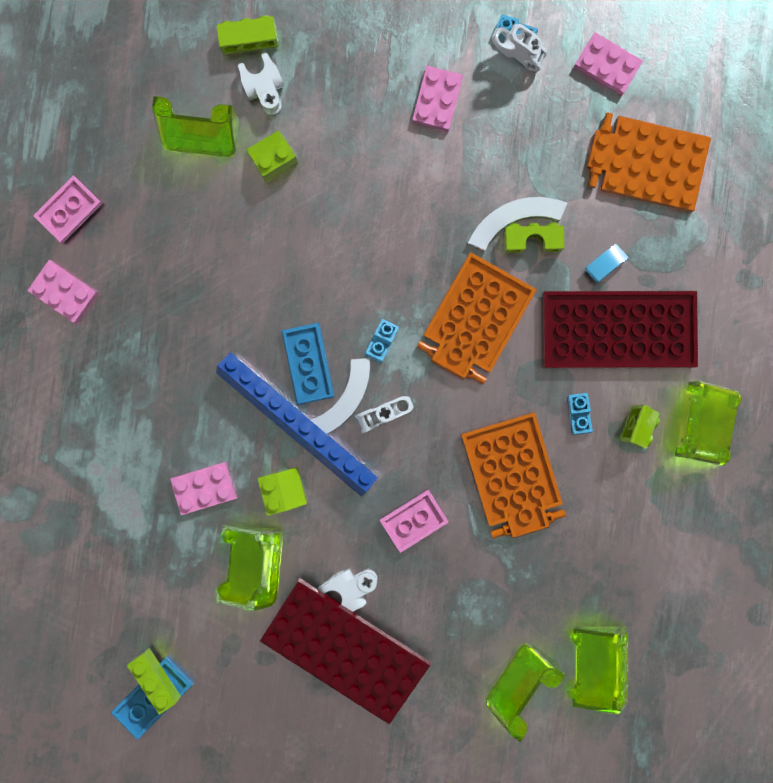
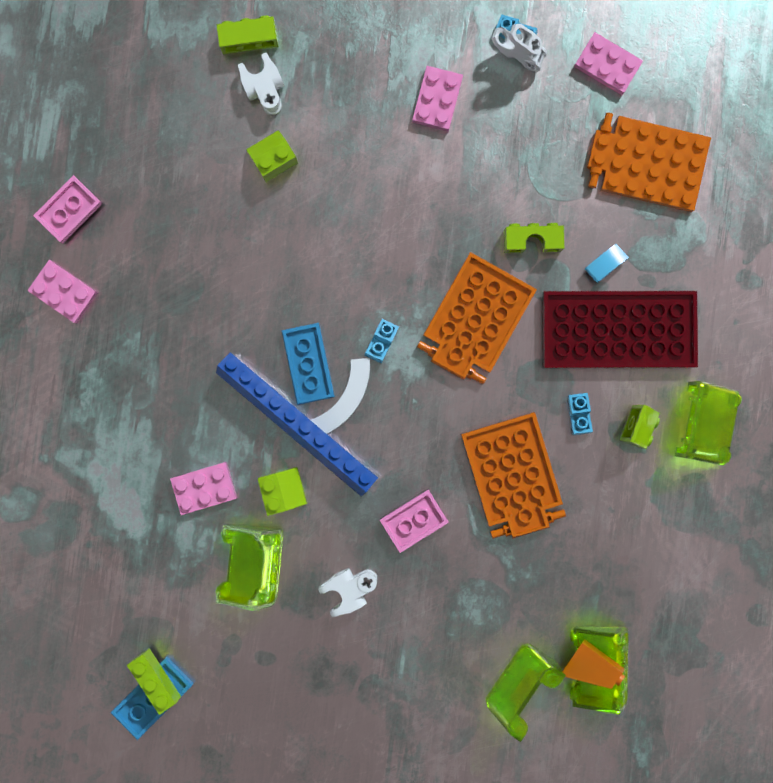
(196, 134): clear neon green windscreen -> none
(345, 651): dark red plate -> none
(375, 415): white piece -> none
(514, 211): white tile -> none
(594, 667): none -> orange slope

